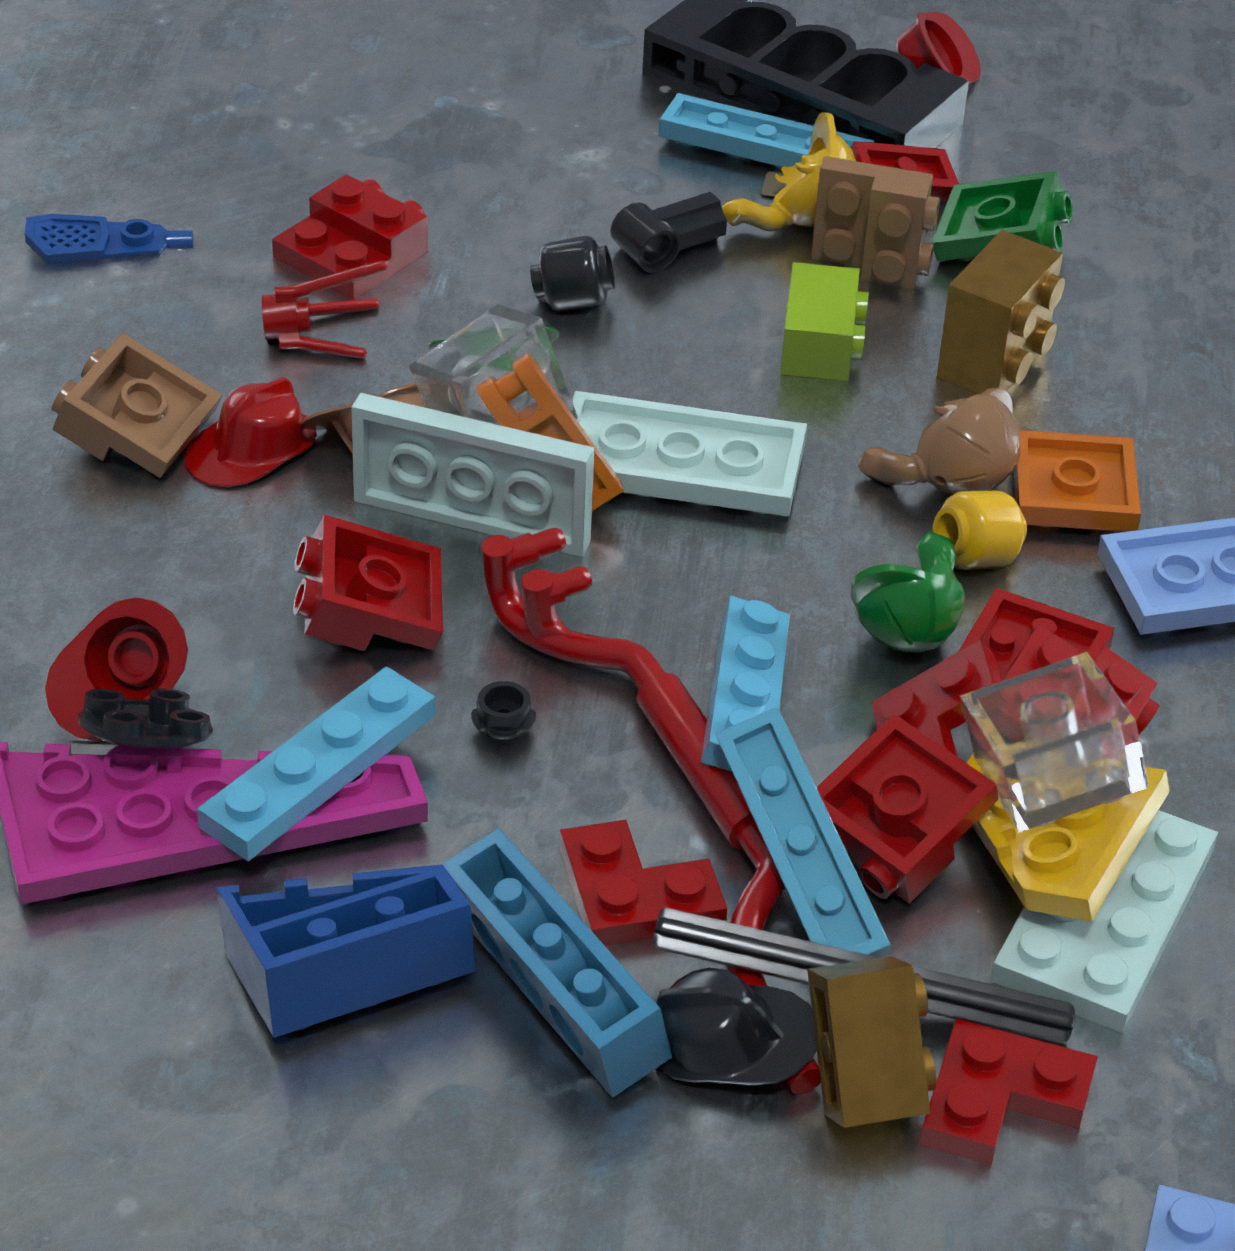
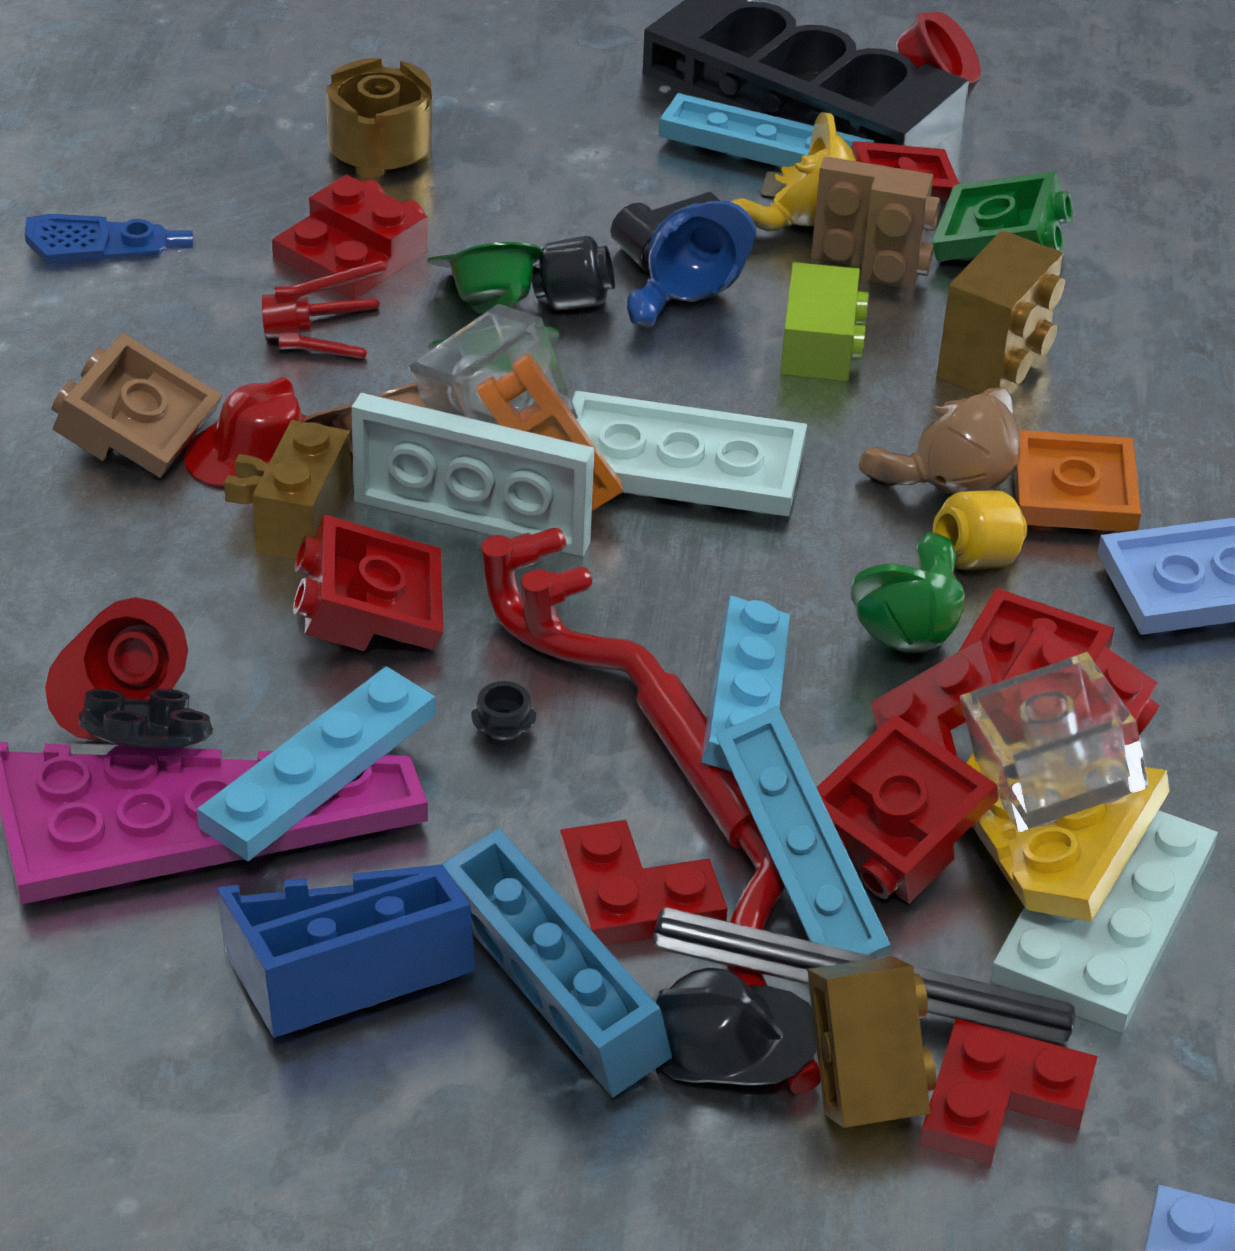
(297, 487): none -> pearl gold brick
(379, 116): none -> pearl gold brick
(492, 273): none -> green piece
(693, 257): none -> blue piece

